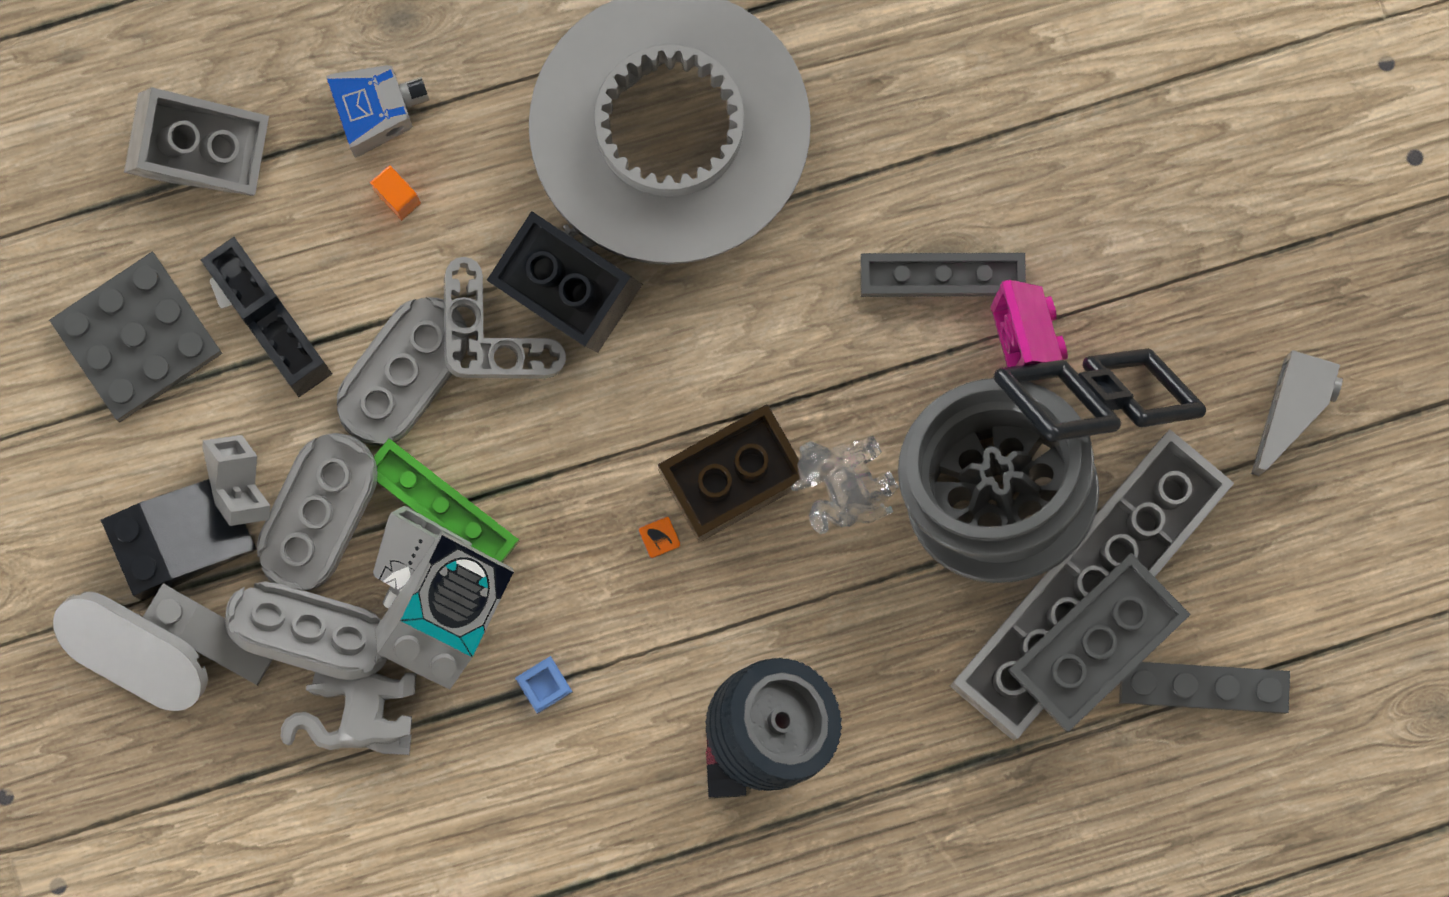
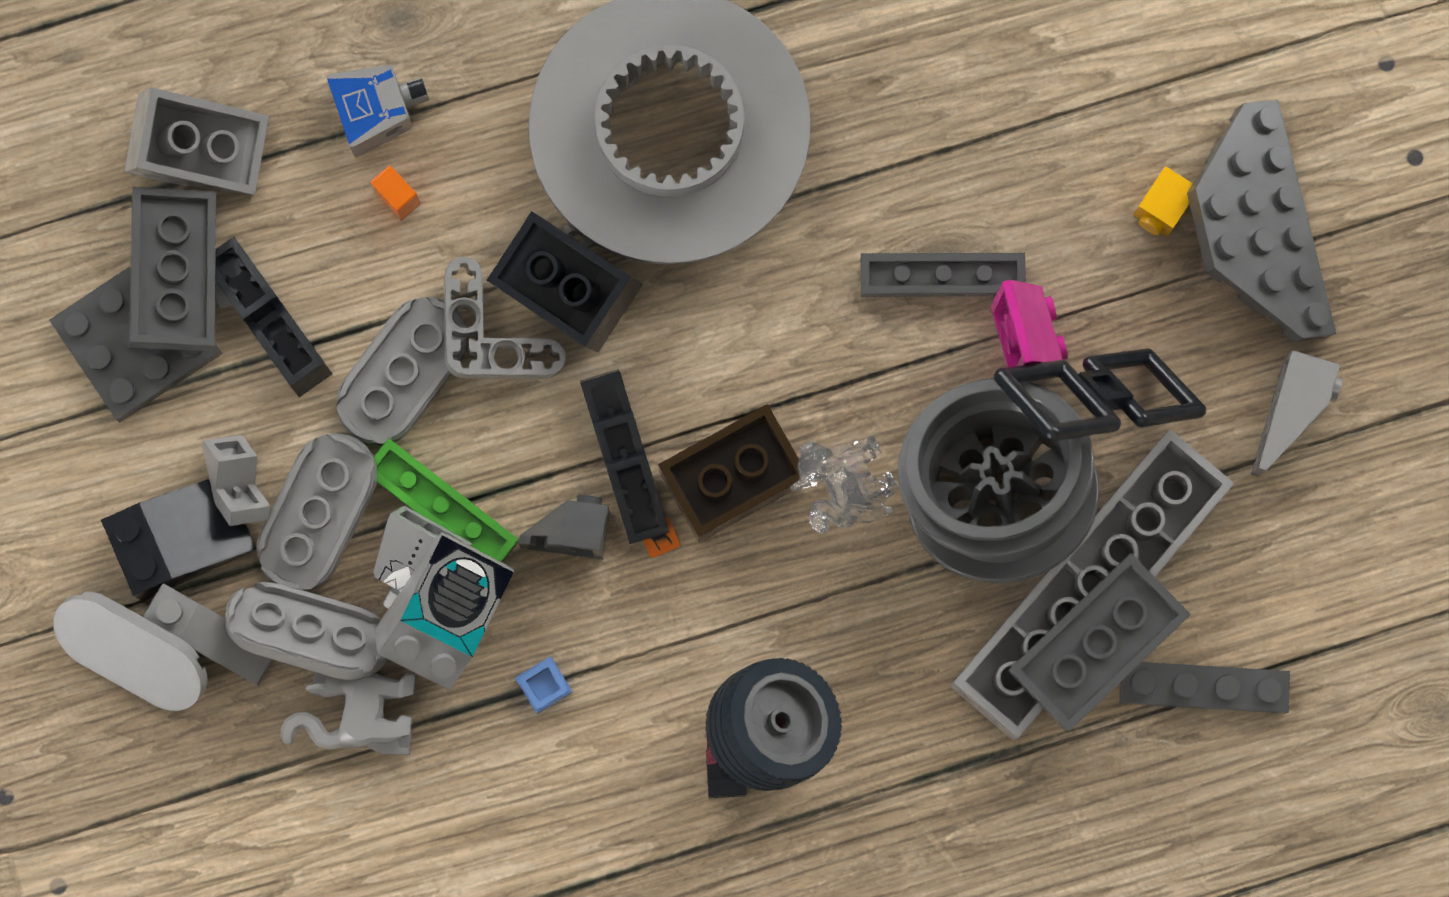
(172, 269): none -> dark grey plate
(571, 529): none -> dark grey slope
(624, 456): none -> black slope
(1163, 203): none -> yellow brick
(1257, 224): none -> dark grey plate

